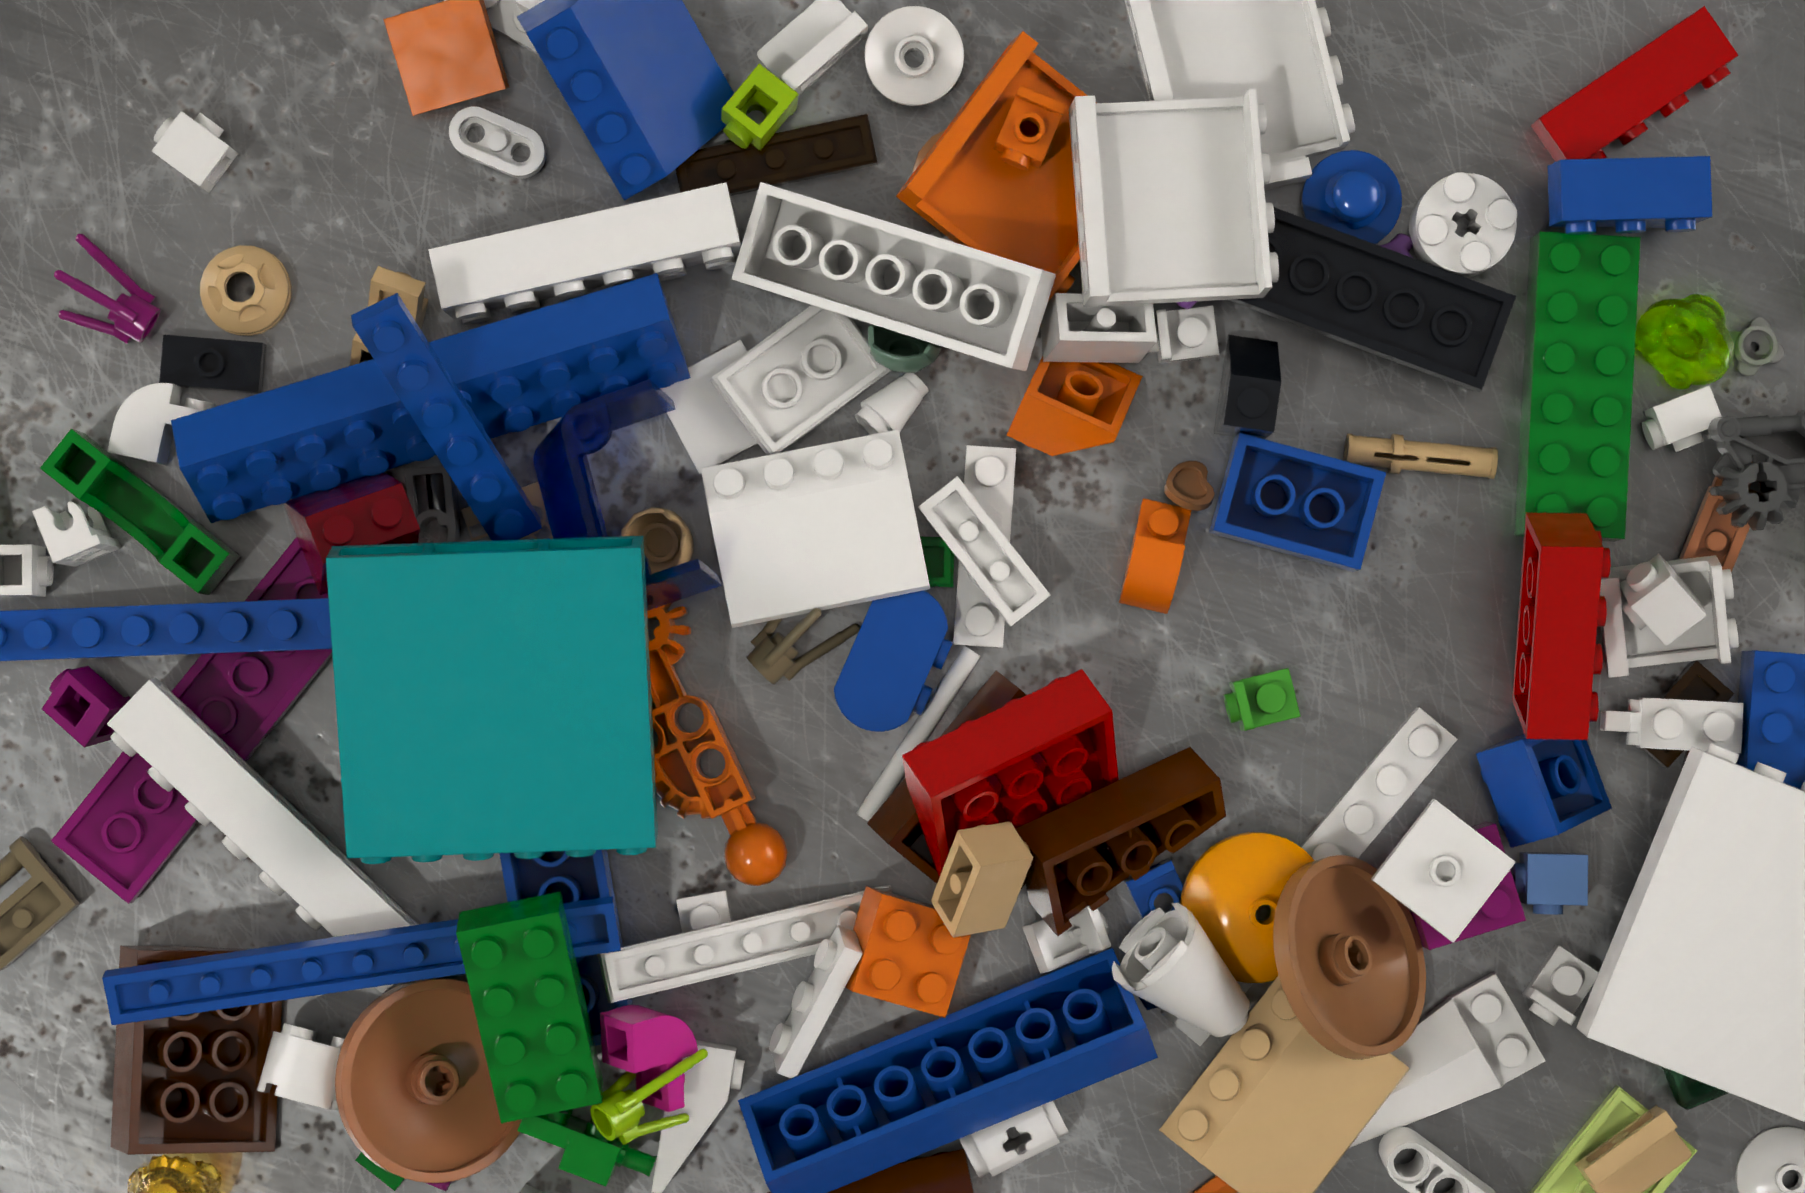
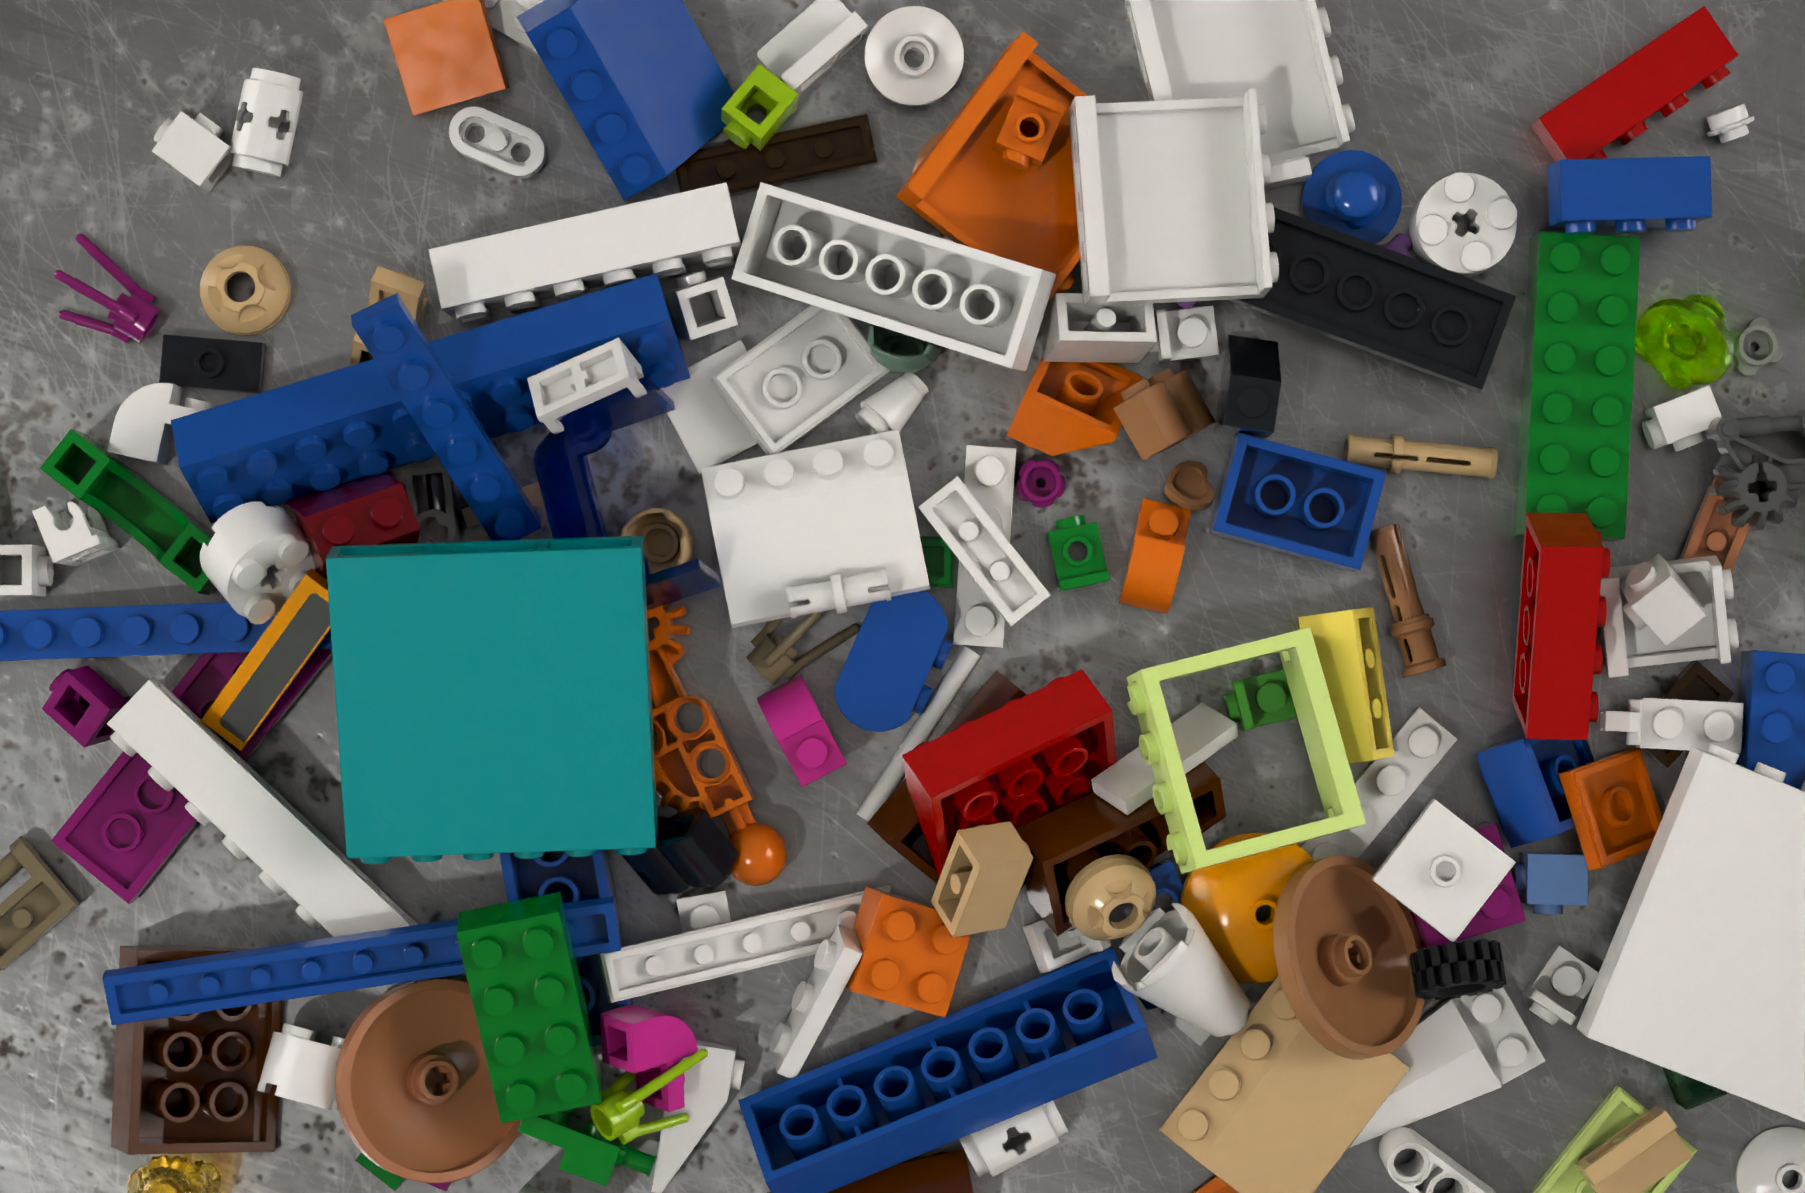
(256, 559): none -> white brick
(272, 100): none -> white piece
(272, 663): none -> tile
(584, 382): none -> white hinge
(686, 854): none -> black brick
(700, 305): none -> white brick
(801, 730): none -> dark pink brick
(838, 593): none -> white pin
(1050, 473): none -> magenta plate
(1072, 573): none -> green brick
(1102, 888): none -> tan piece
(1162, 412): none -> medium nougat brick
(1197, 736): none -> white tile
(1318, 729): none -> yellowish green window
(1355, 680): none -> light yellow brick
(1410, 623): none -> medium nougat pin
(1457, 969): none -> black tyre
(1612, 807): none -> orange tile
(1729, 123): none -> white plate

